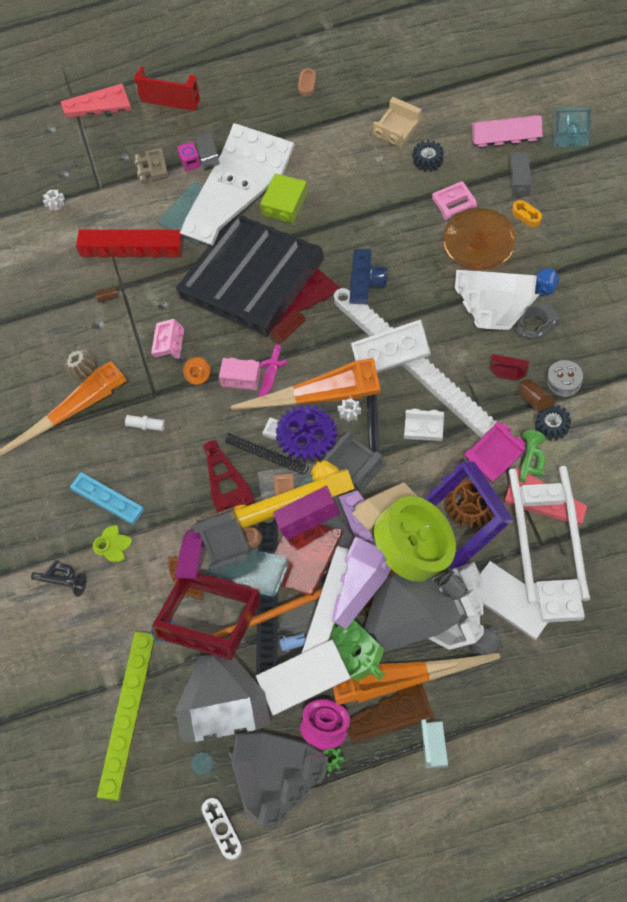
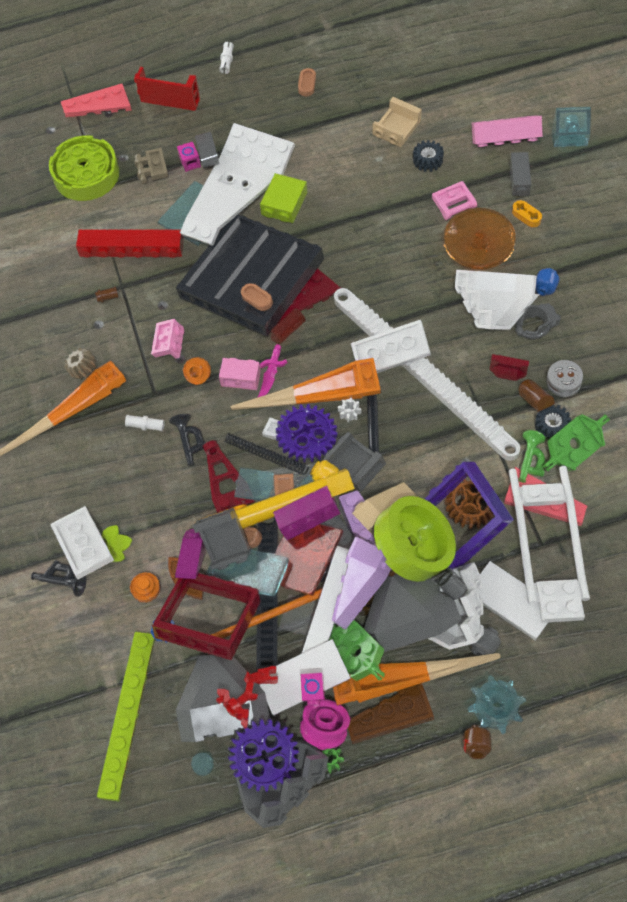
(53, 200): white gear -> none
(81, 542): none -> white tile
(85, 182): none -> lime brick
(107, 498): medium azure plate -> none
(145, 587): none -> orange plate
(180, 422): none -> black piece
(209, 817): white beam -> none
(226, 57): none -> white pin
(234, 706): none -> red piece
(253, 484): none -> clear light blue piece
(256, 297): none -> nougat tile
(269, 774): none -> dark purple gear
(292, 642): light blue pin -> none
(312, 688): none -> dark pink brick
(365, 276): dark blue plate -> none
(424, 425): white bracket -> none
(434, 744): light aqua panel -> none
(477, 742): none -> reddish brown head
(495, 692): none -> clear light blue brick
(496, 451): dark pink panel -> none
(589, 439): none -> bright green plate

